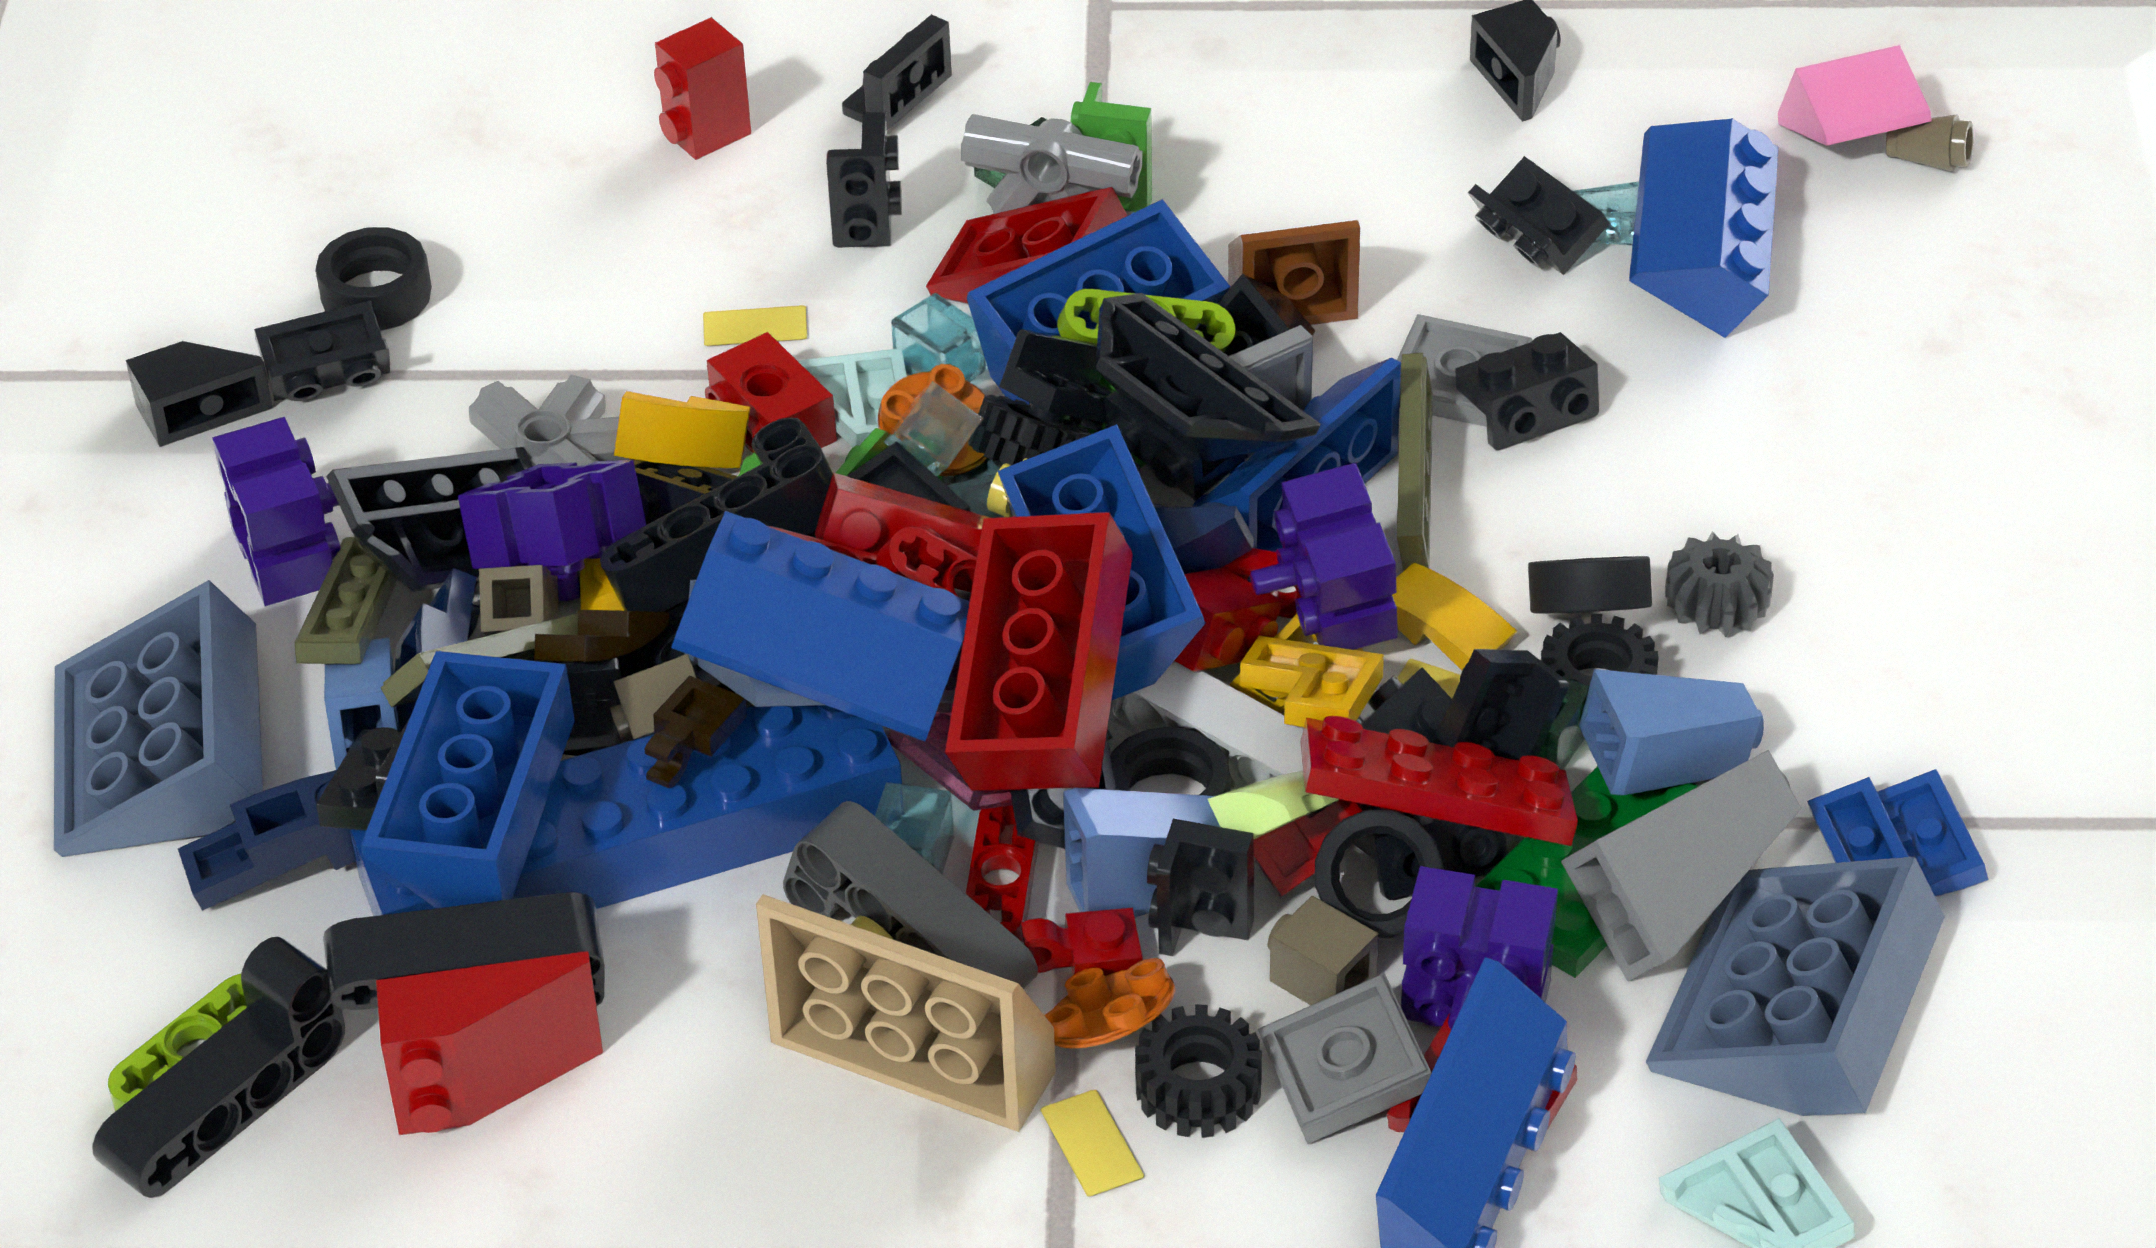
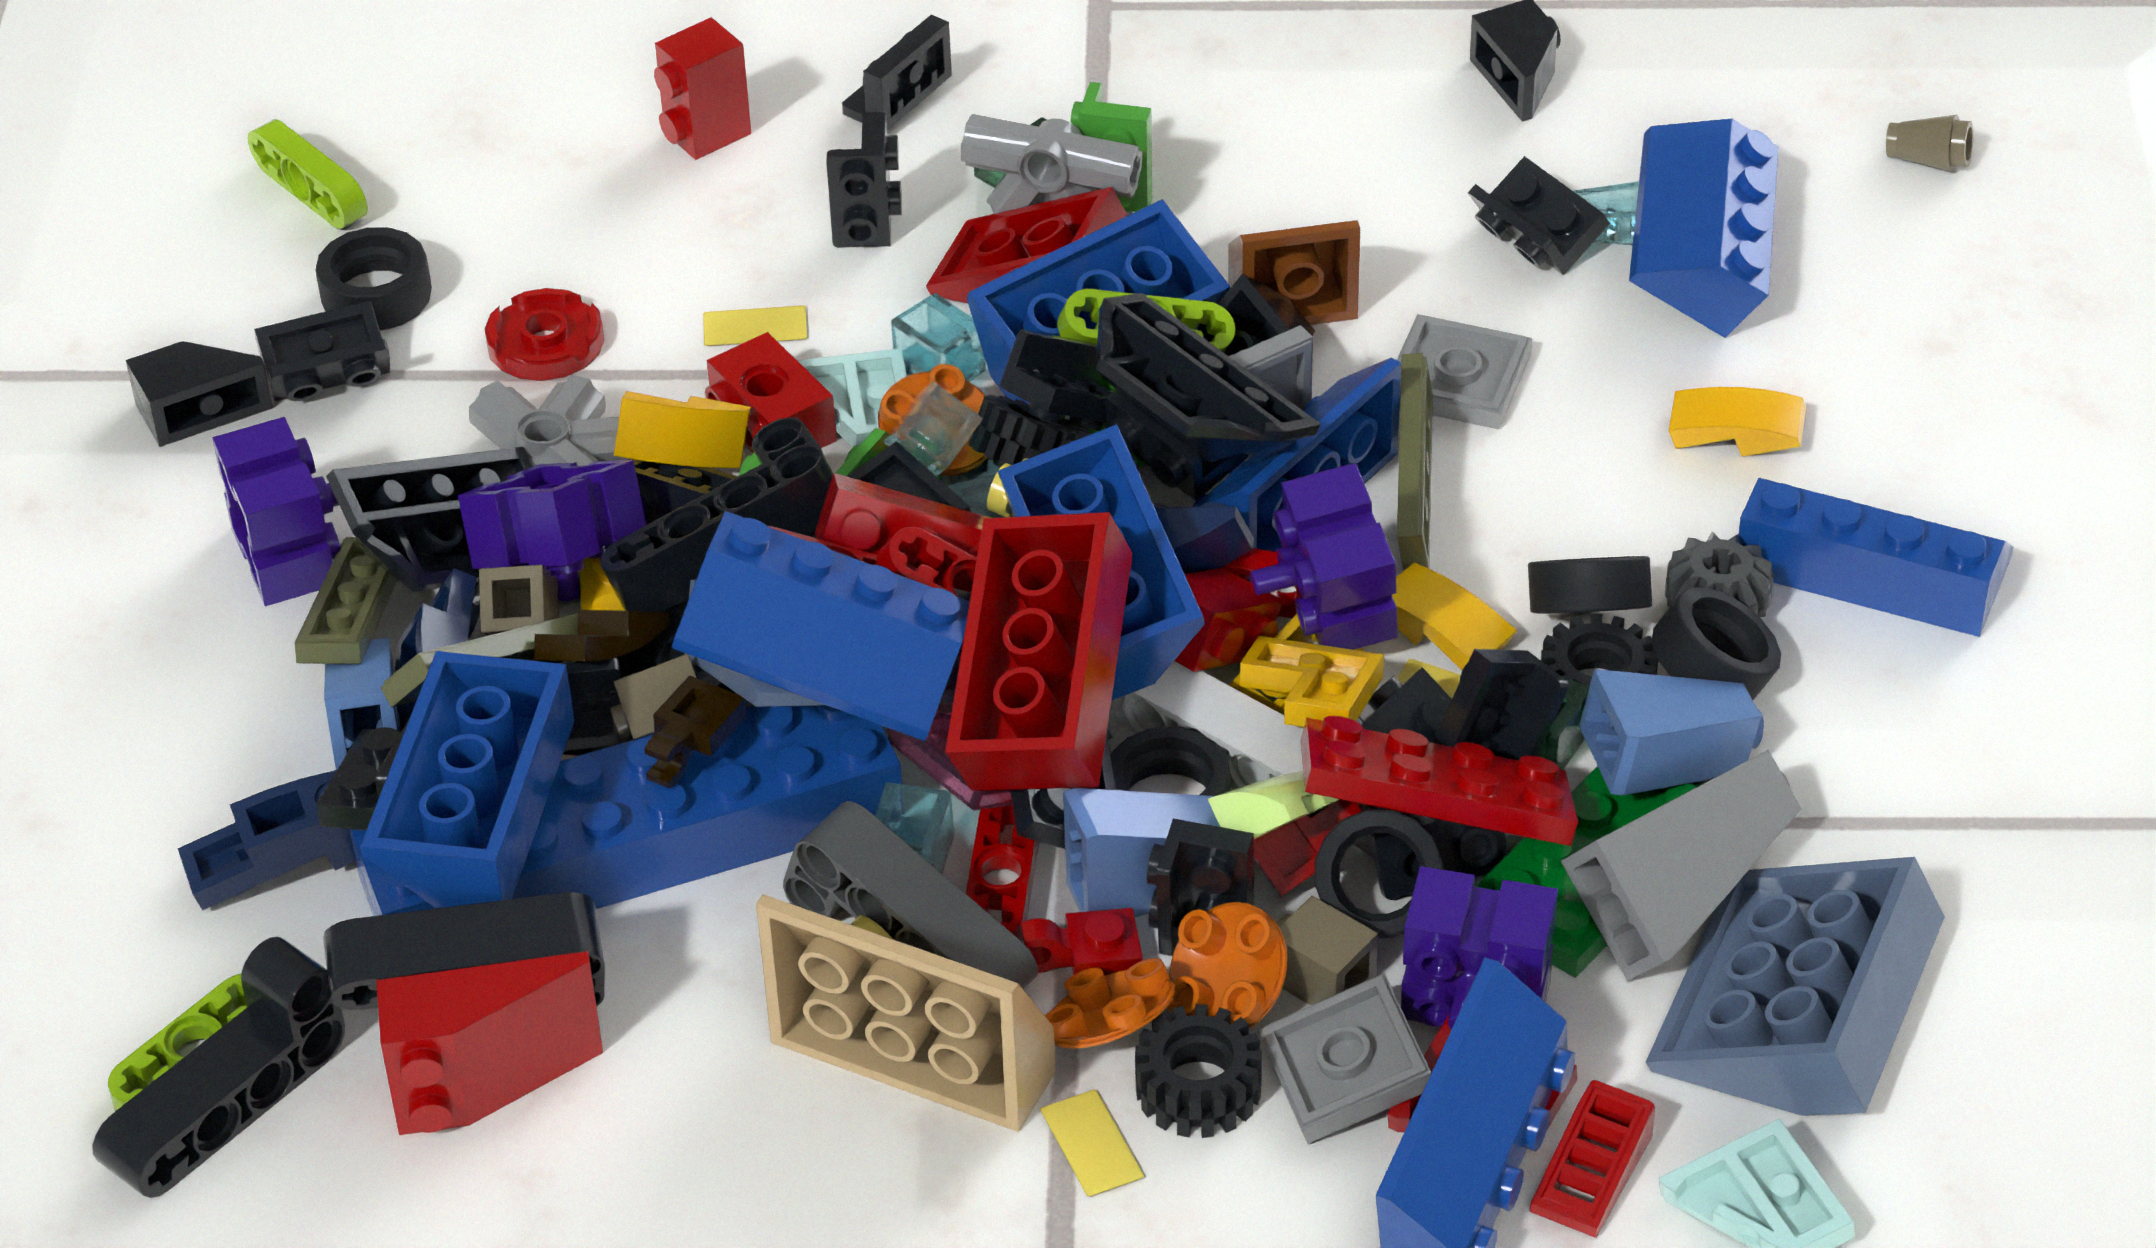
(158, 727): sand blue slope -> none
(307, 173): none -> lime beam
(527, 356): none -> red tile
(1229, 961): none -> orange dish
(1531, 389): black bracket -> none
(1608, 1118): none -> red slope
(1716, 639): none -> black tyre
(1752, 416): none -> yellow slope
(1854, 97): bright pink slope -> none
(1875, 556): none -> blue slope
(1900, 822): blue slope -> none

